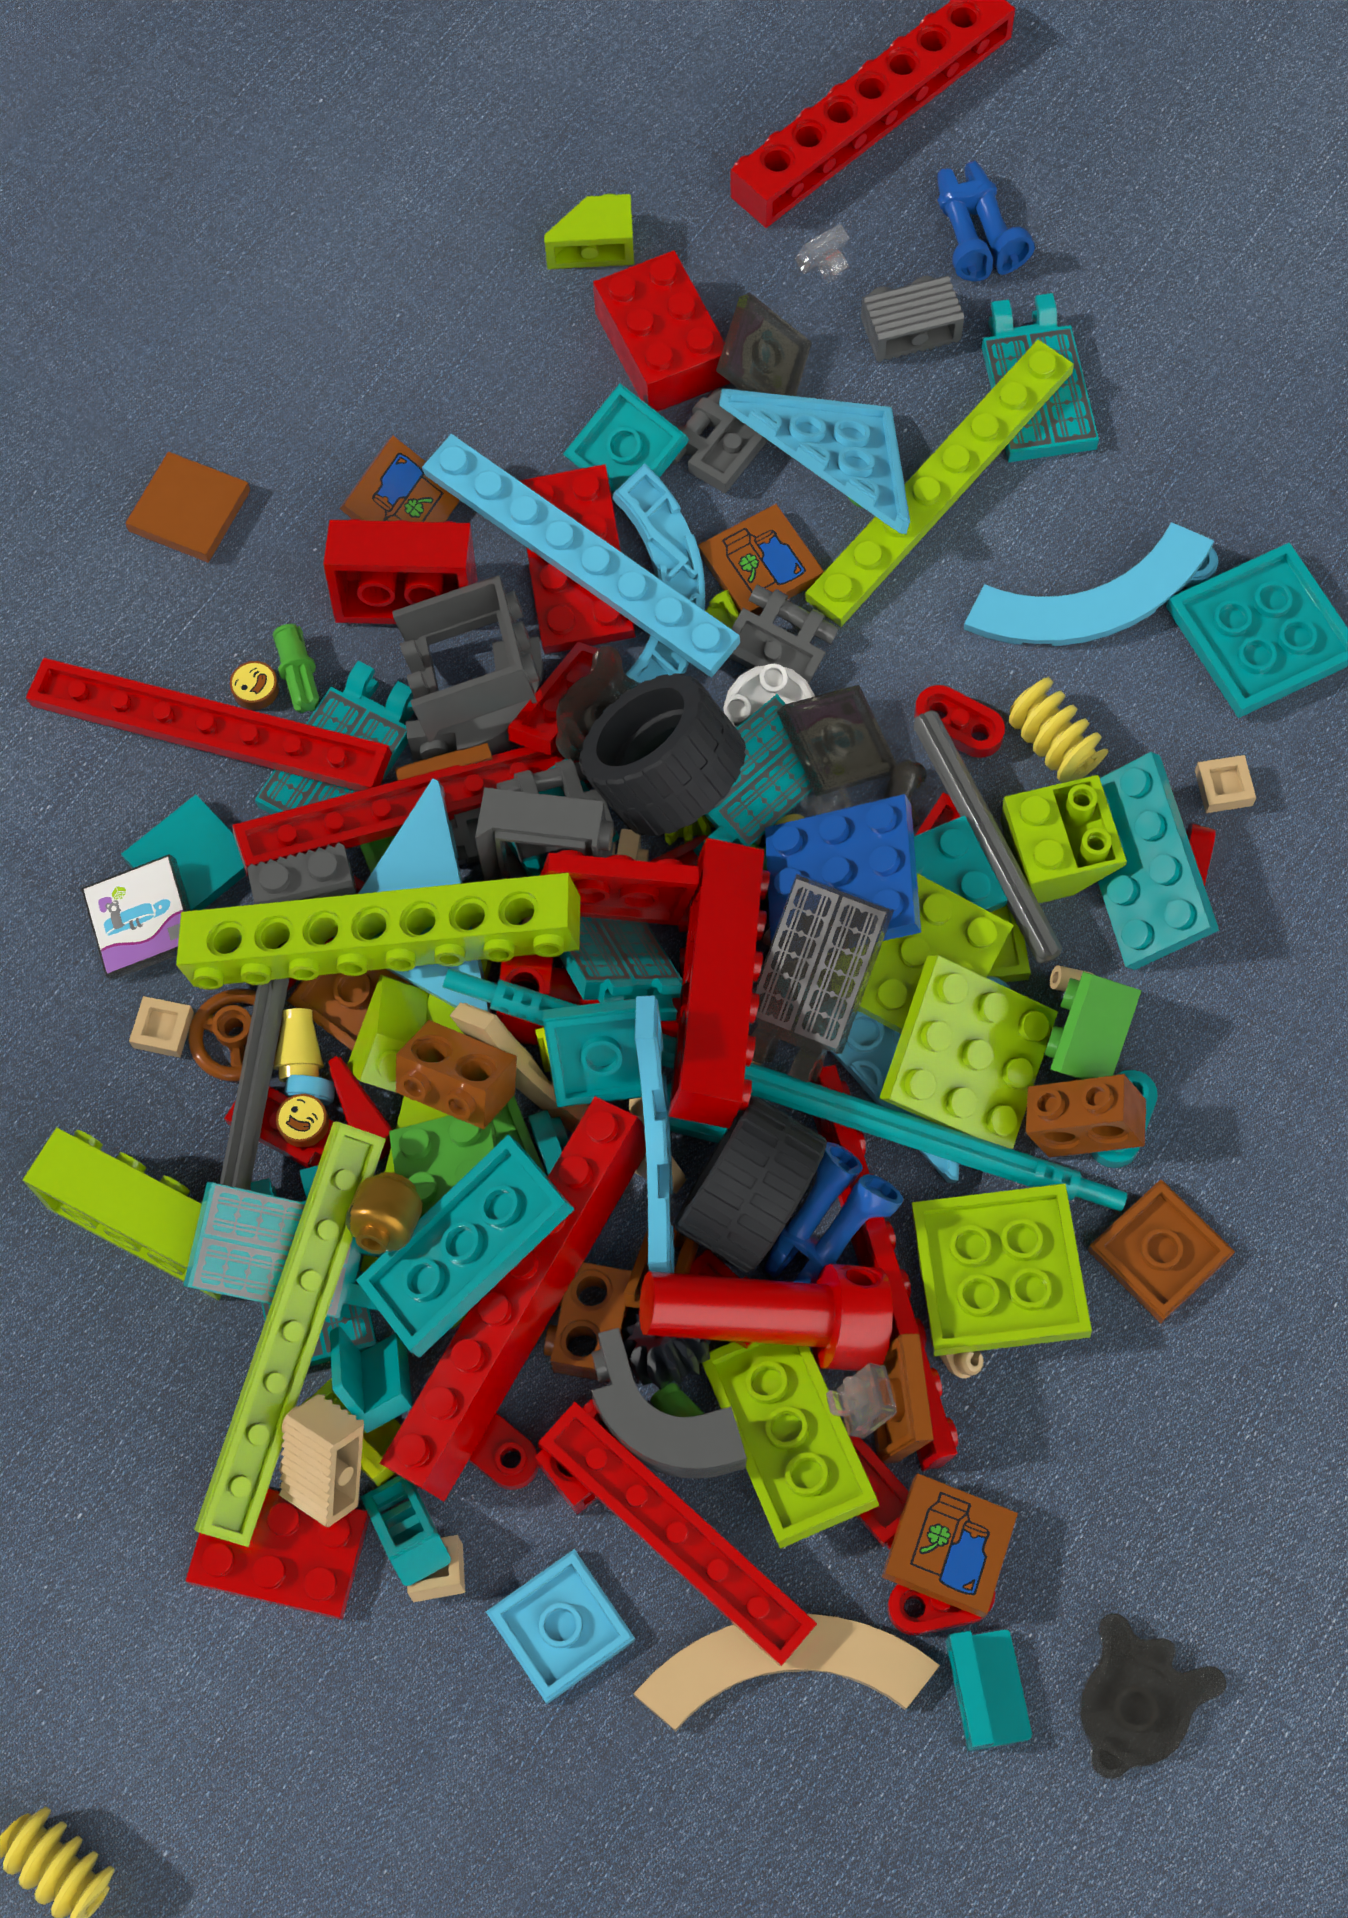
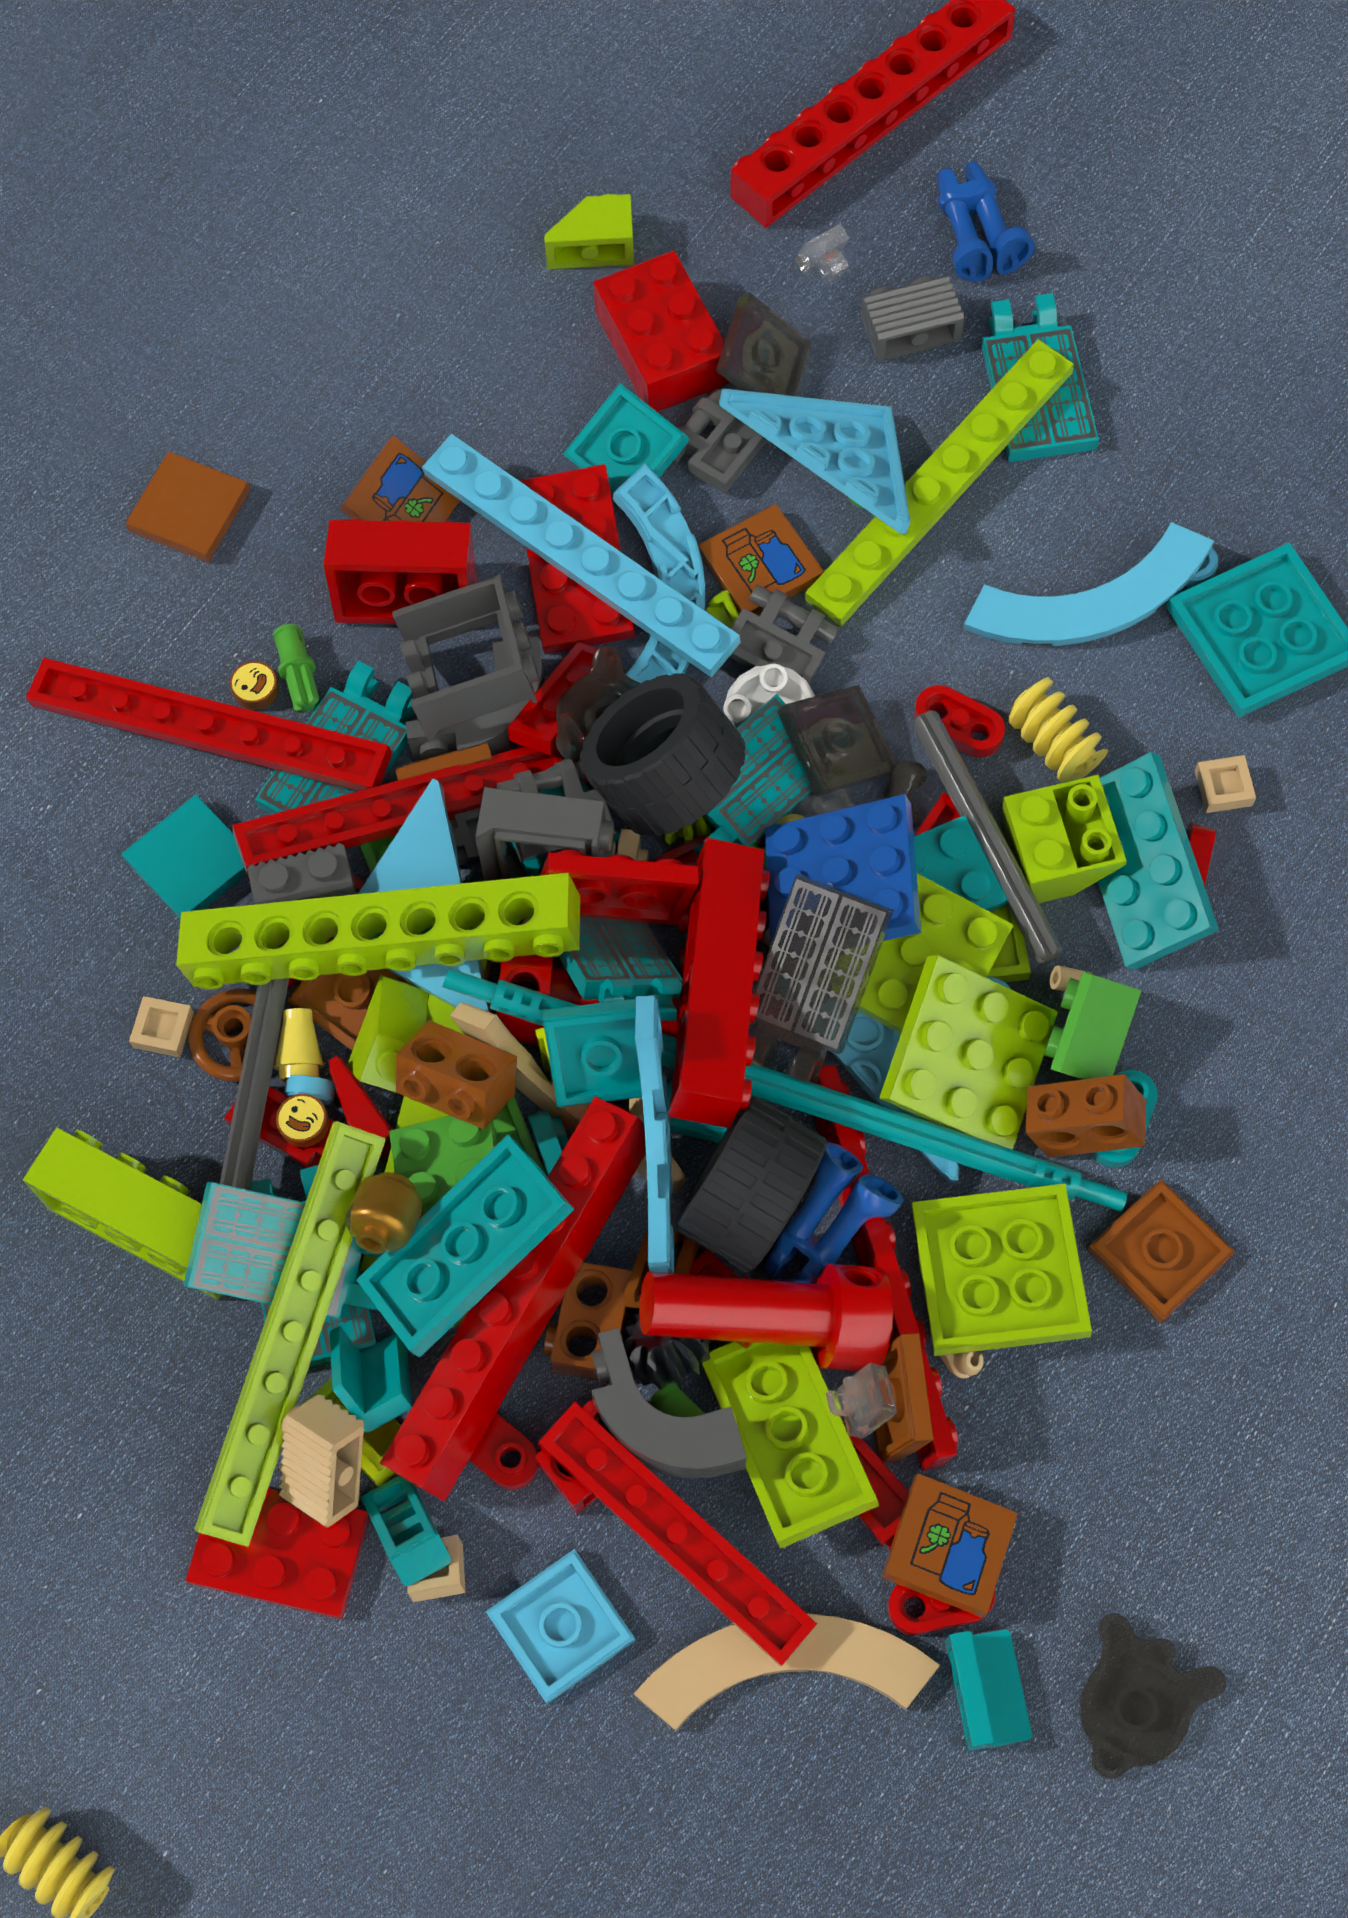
(137, 915): tile -> none

